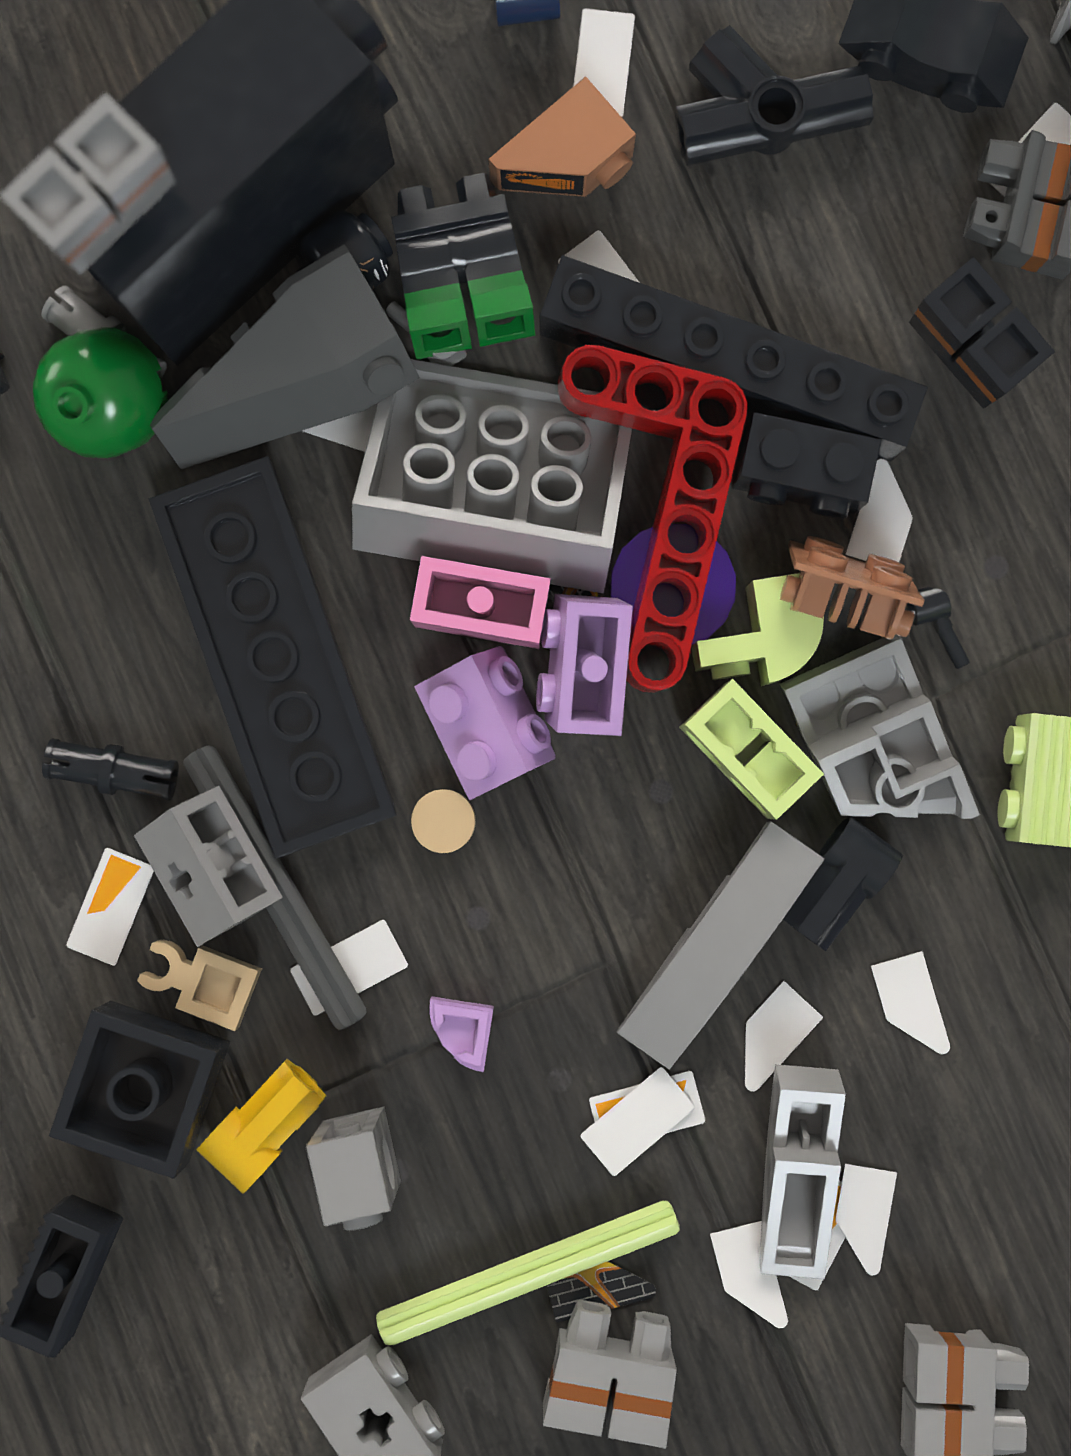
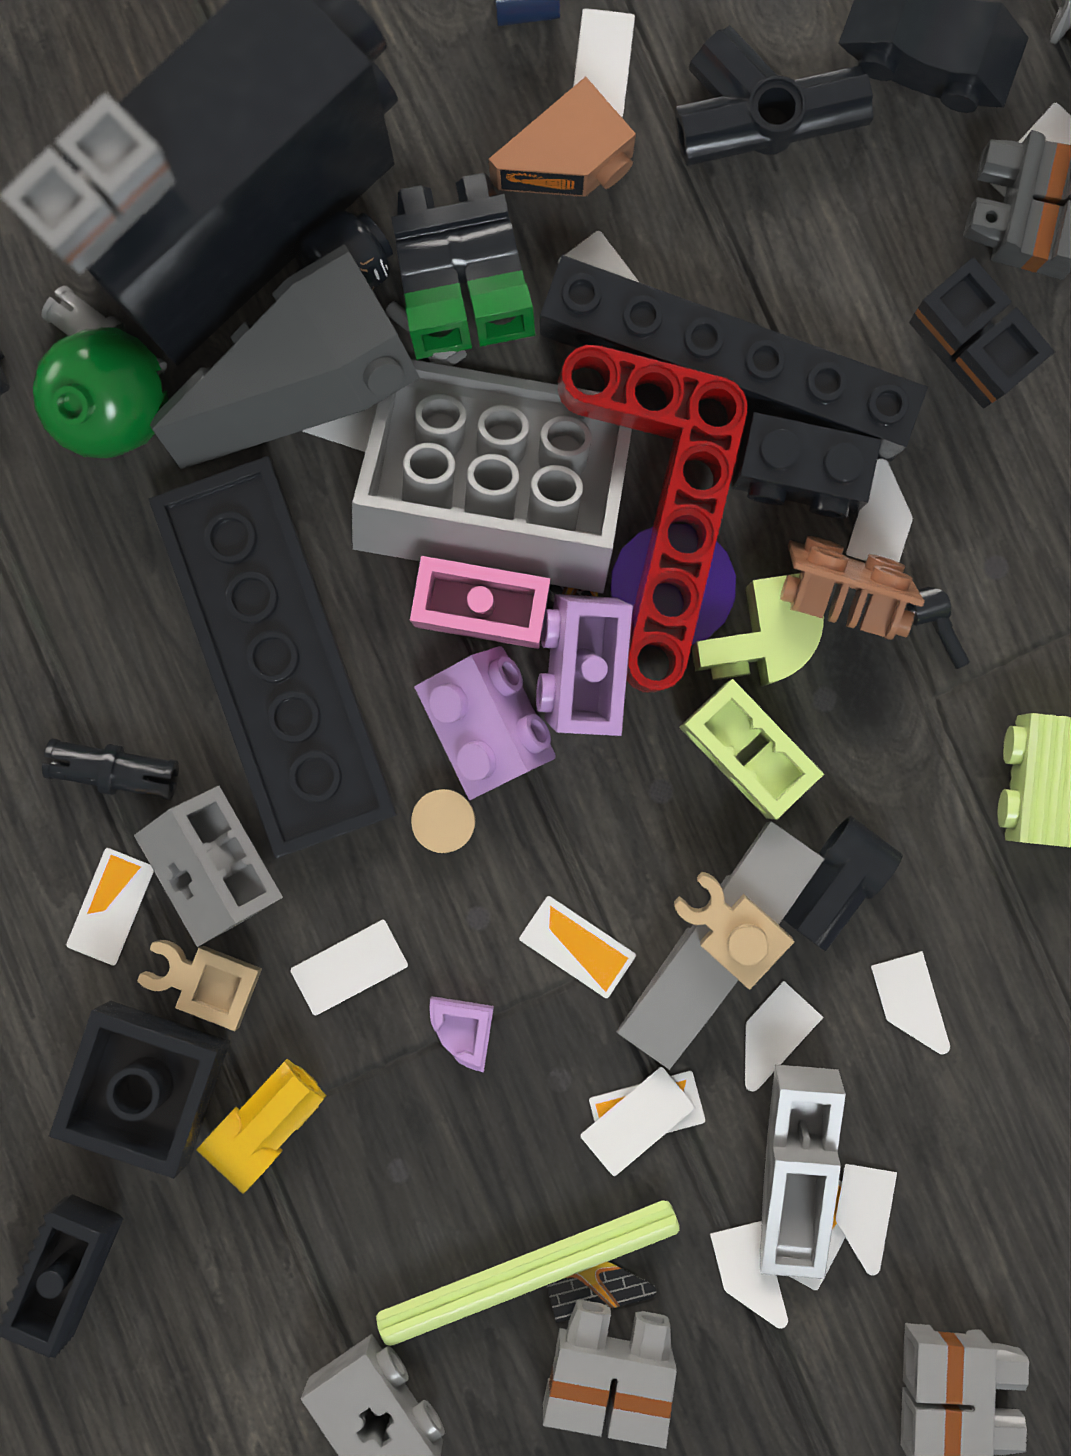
(290, 912): dark grey axle -> none
(354, 1168): light grey brick -> none
(577, 947): none -> sticker
(739, 935): none -> tan plate
(877, 736): light grey slope -> none

